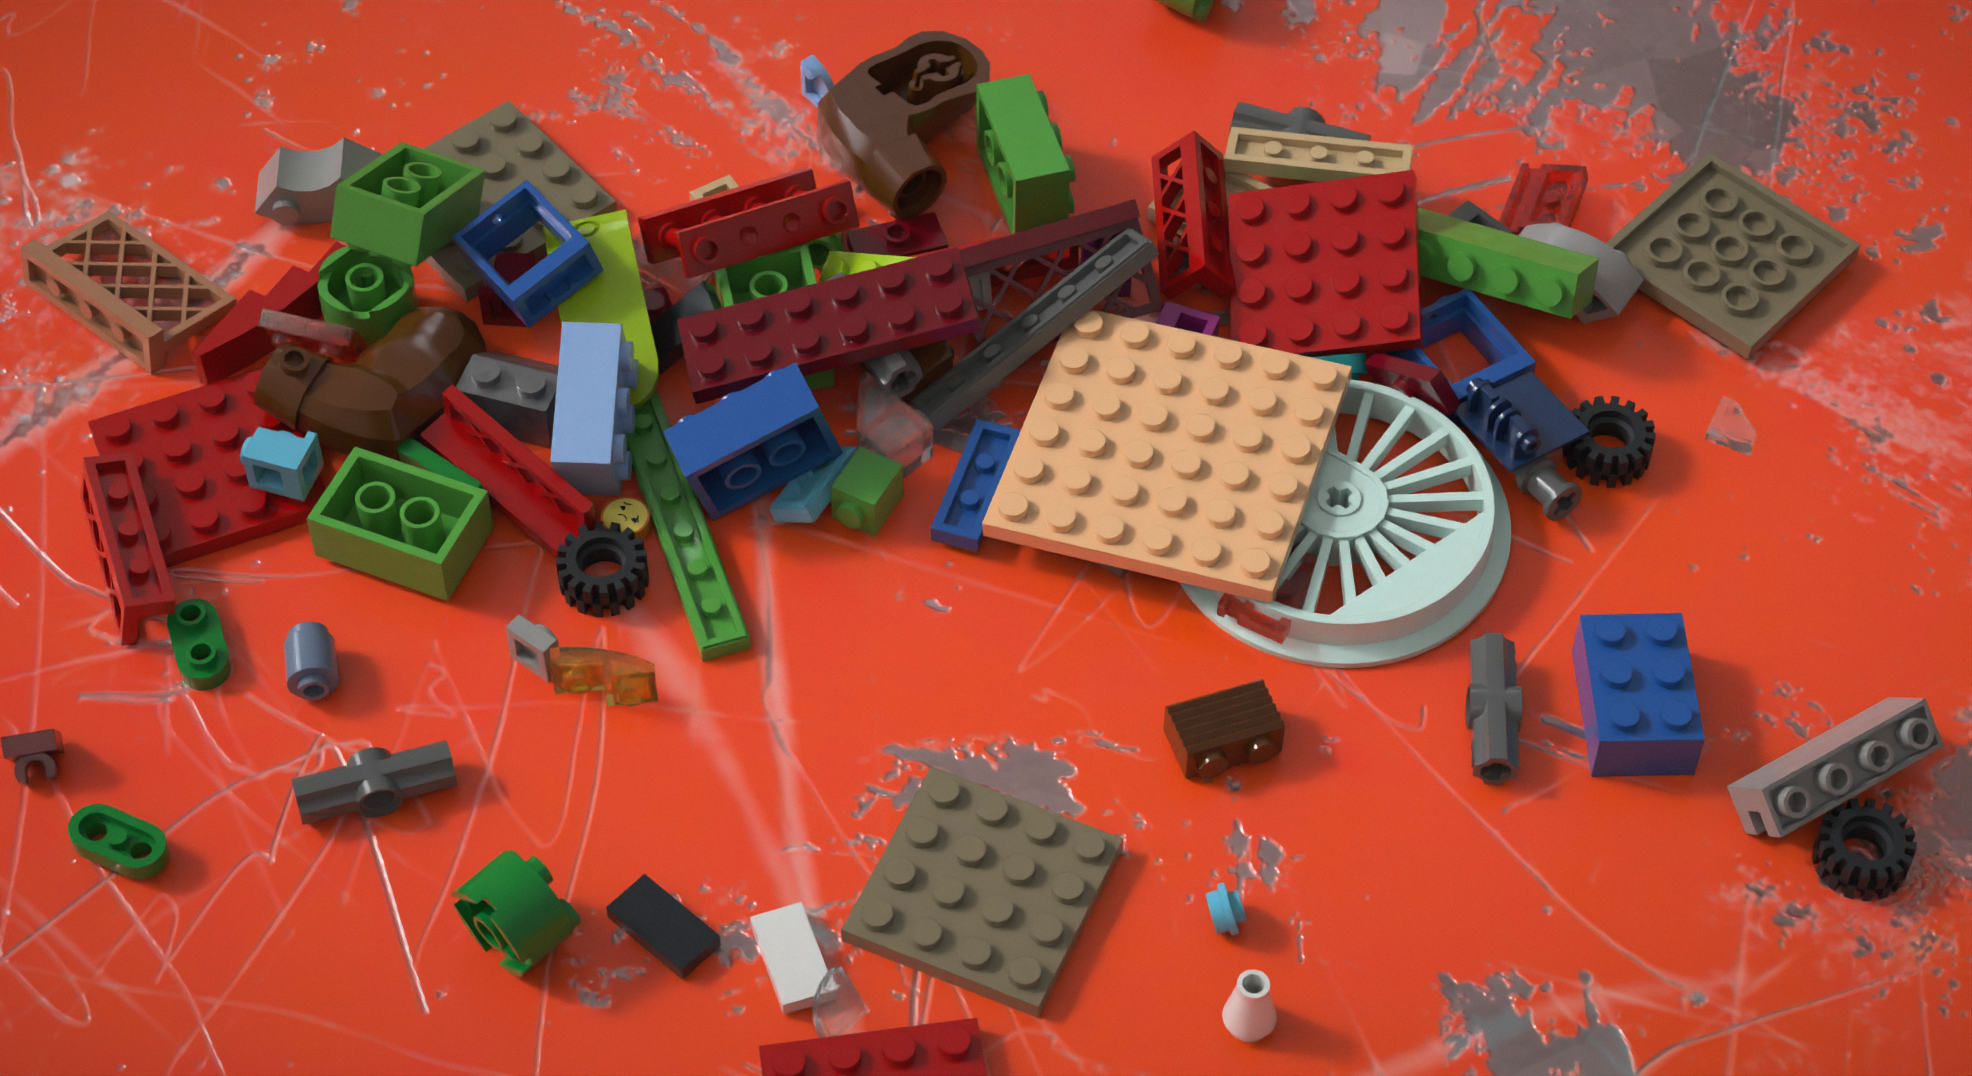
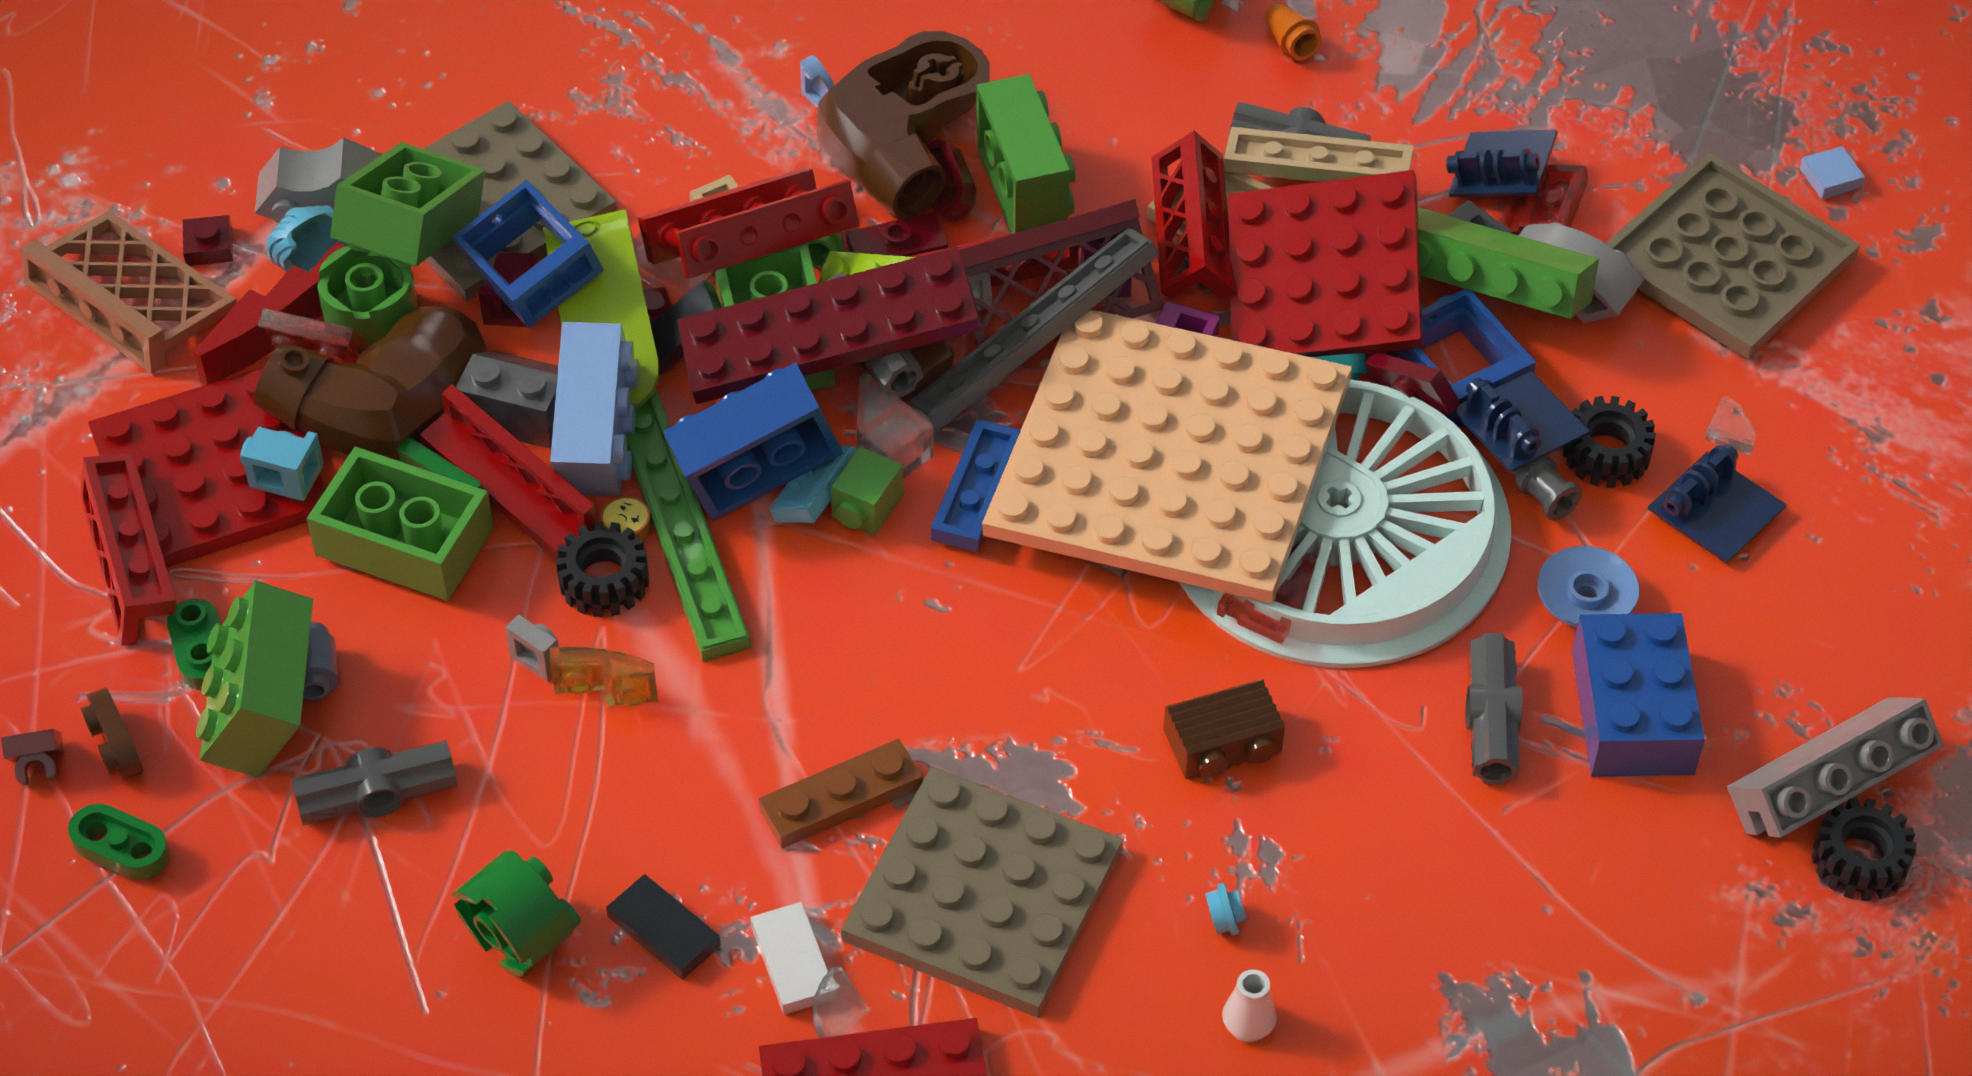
(104, 719): none -> reddish brown plate
(207, 240): none -> dark red plate
(255, 679): none -> bright green brick
(301, 237): none -> medium azure hair
(840, 793): none -> dark orange plate
(960, 190): none -> dark red plate
(1293, 31): none -> orange cone
(1501, 163): none -> dark blue hinge
(1590, 573): none -> medium blue dish
(1717, 504): none -> dark blue hinge
(1832, 172): none -> light blue tile

